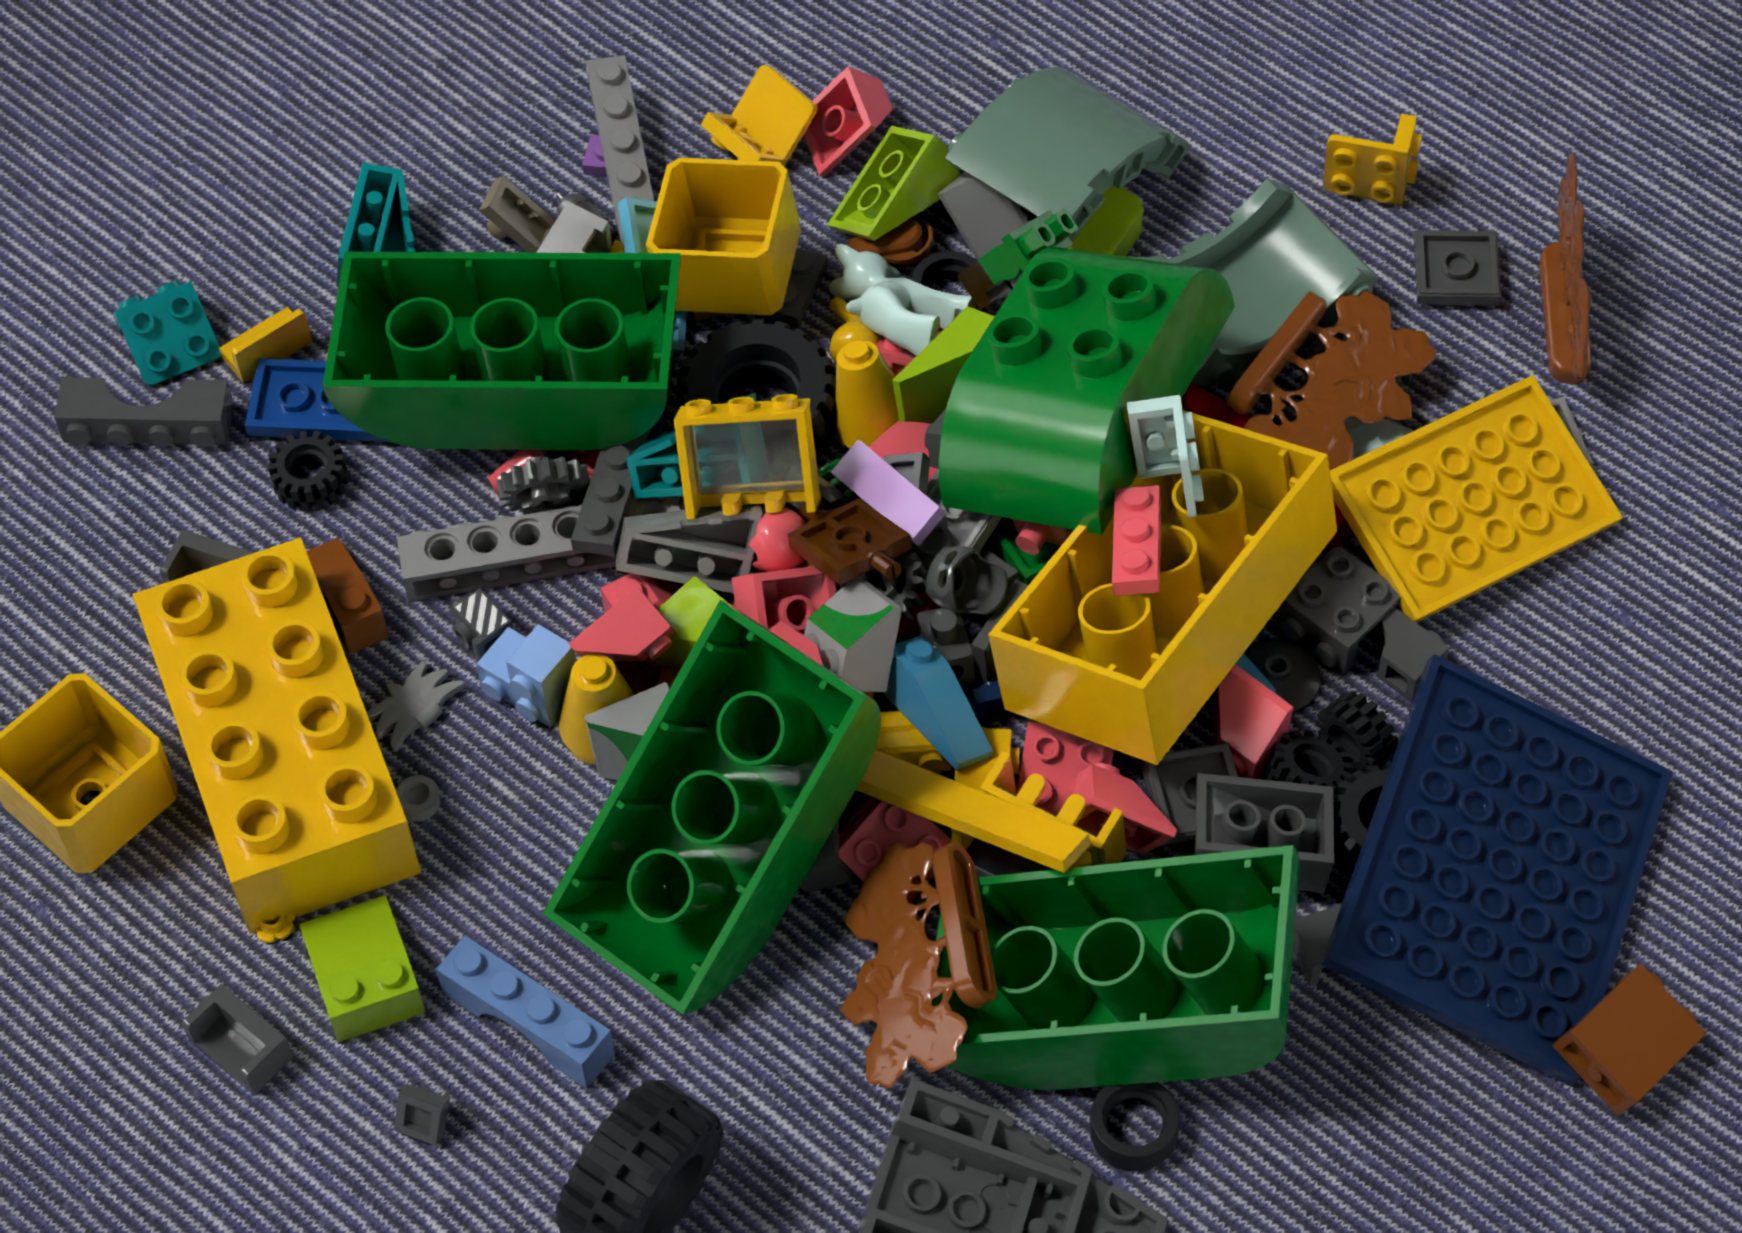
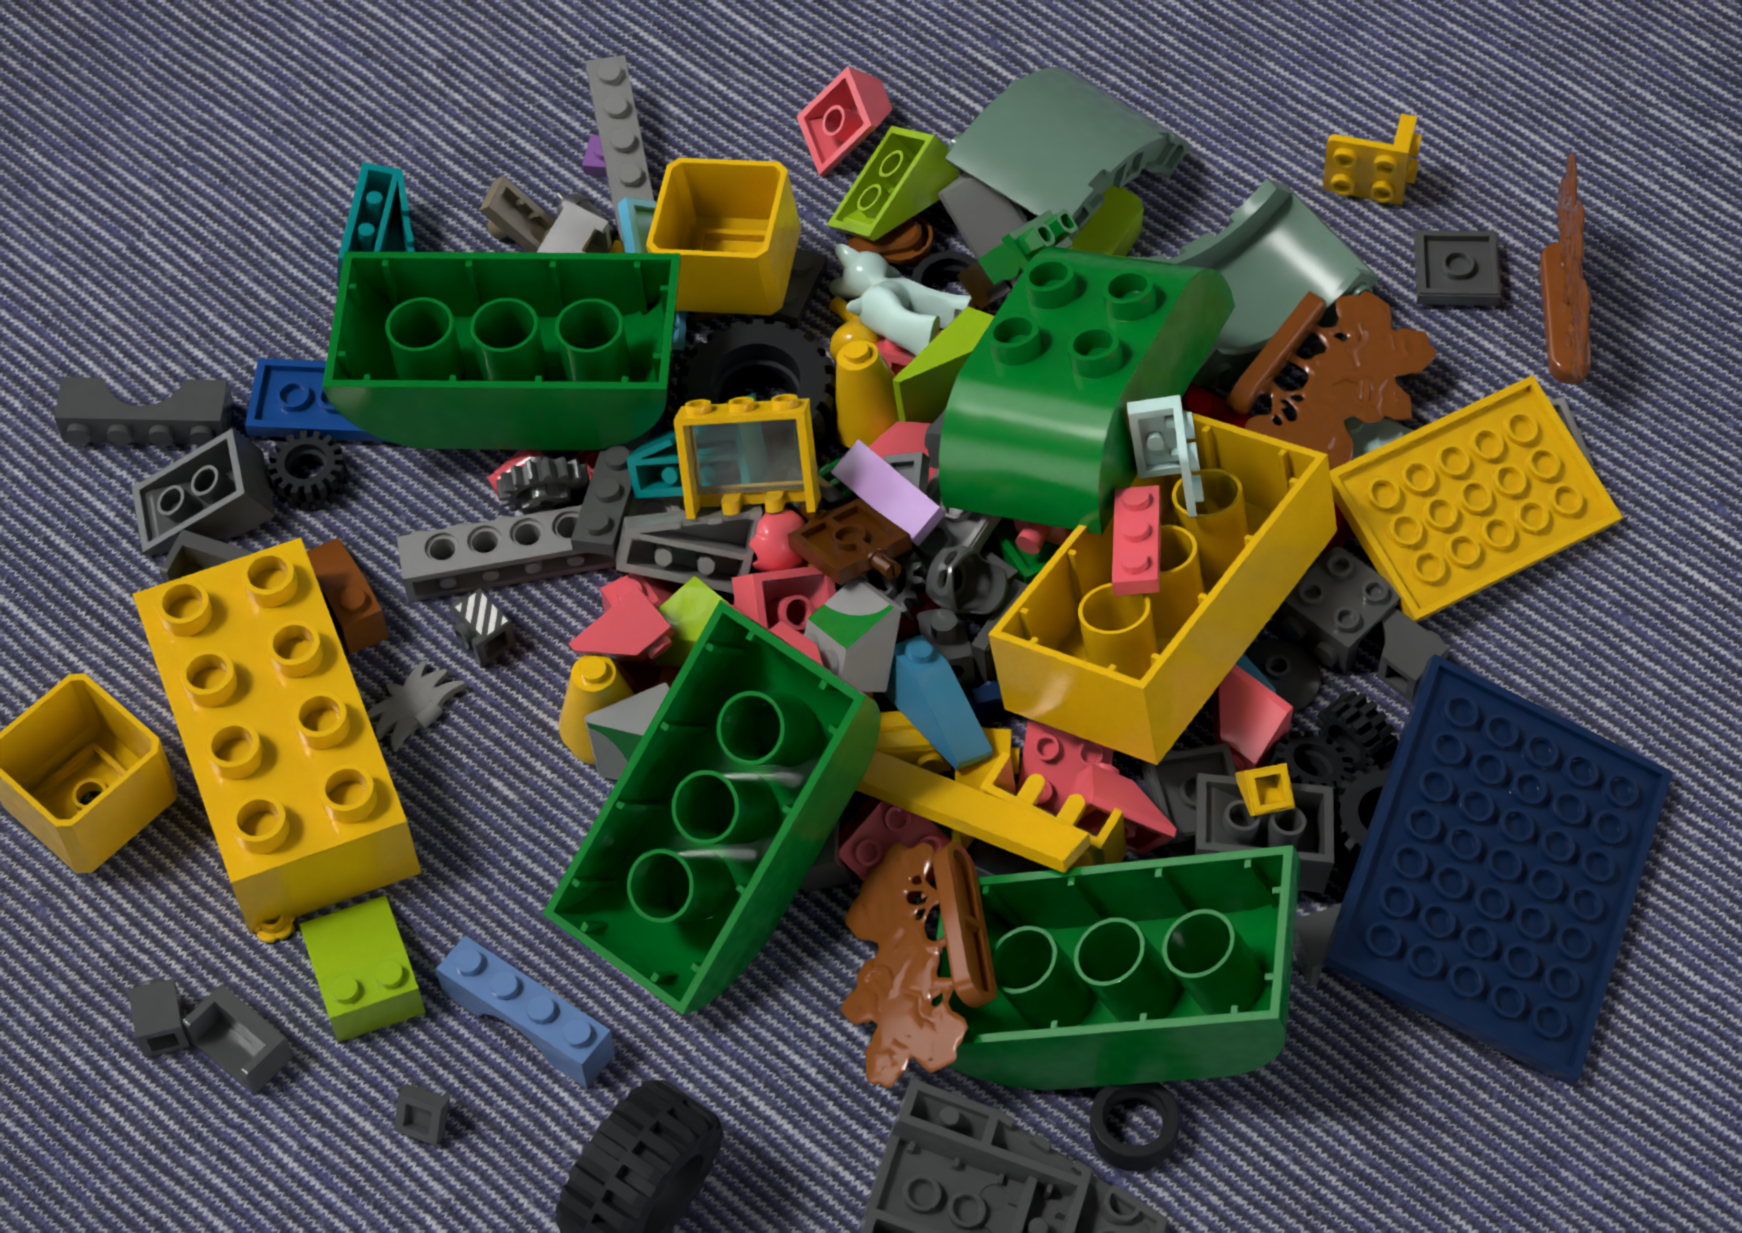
(158, 1017): none -> dark grey brick
(167, 332): teal bracket -> none
(209, 492): none -> dark grey slope
(270, 339): yellow panel -> none
(418, 797): light grey tile -> none
(528, 672): light blue brick -> none
(765, 121): yellow bracket -> none
(1266, 789): none -> yellow slope
(1629, 1039): dark orange panel -> none

